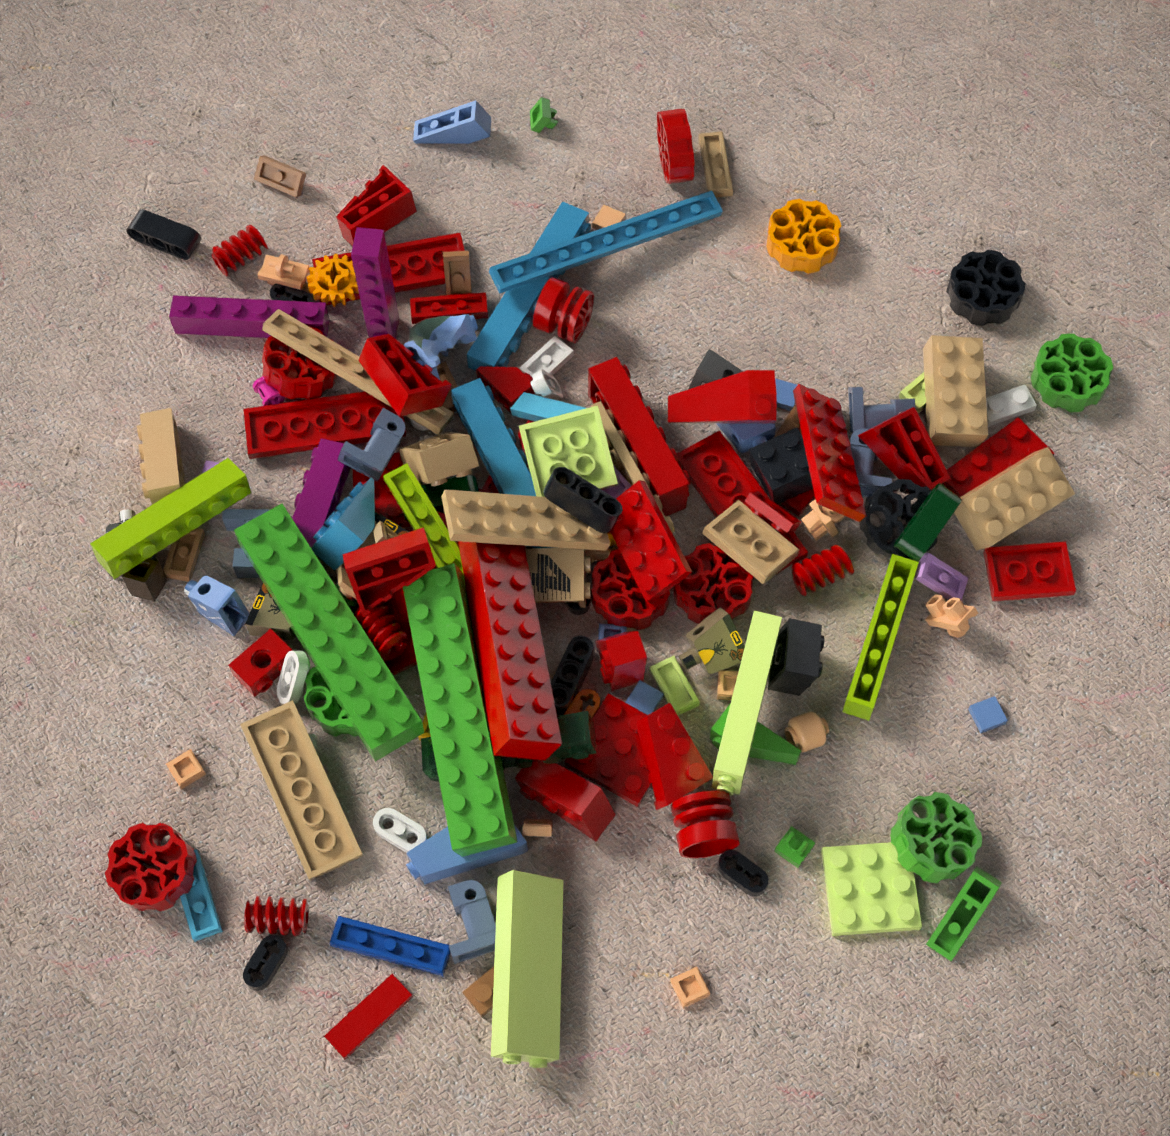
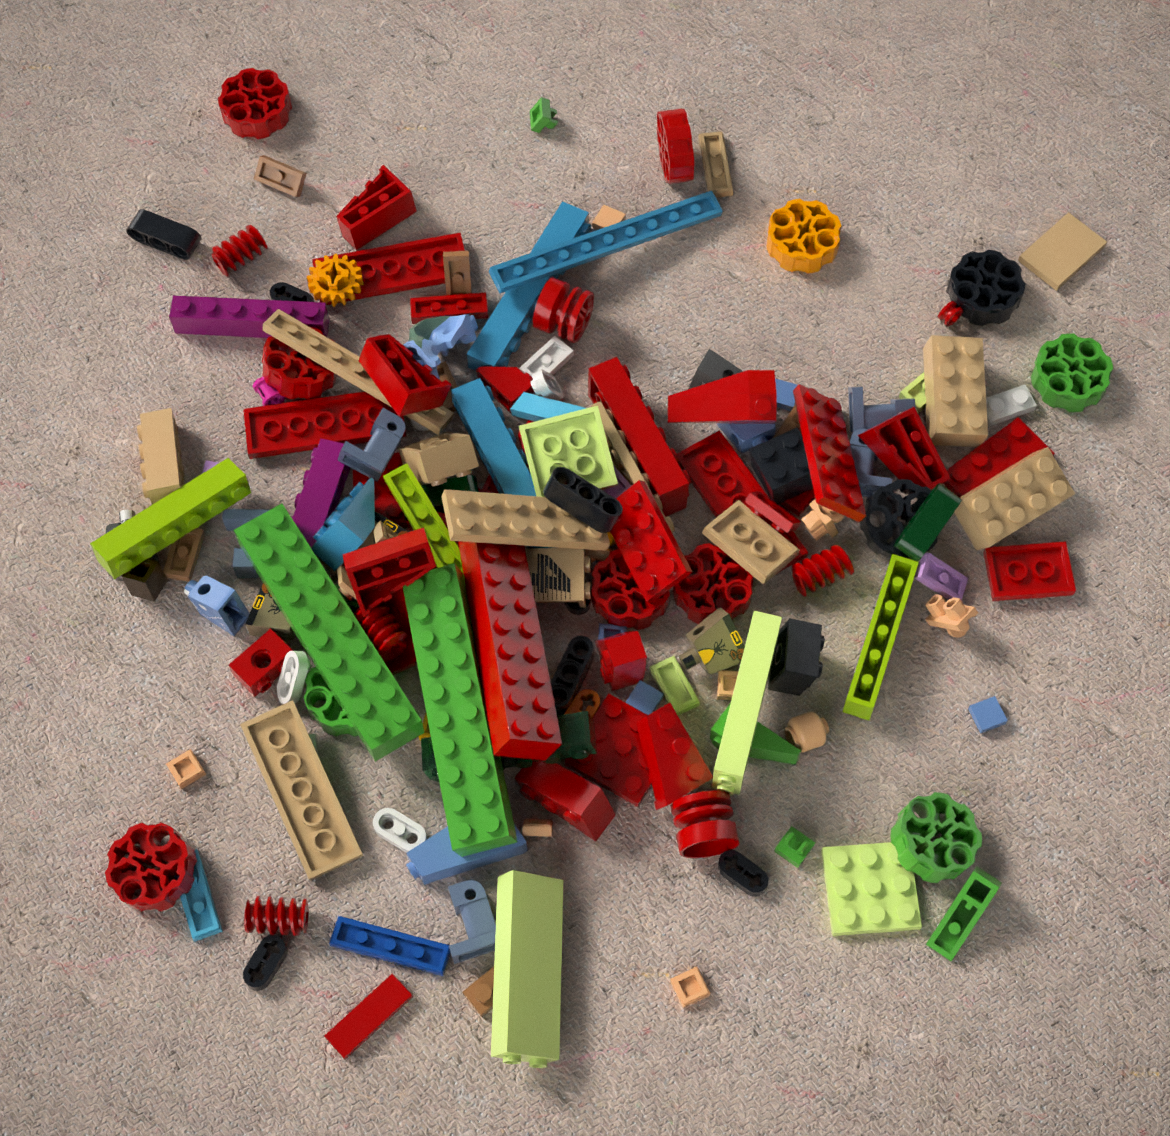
(255, 103): none -> red connector
(283, 272): light nougat hips -> none
(375, 282): magenta brick -> none
(454, 126): medium blue slope -> none
(950, 313): none -> red bush
(1062, 251): none -> tan tile

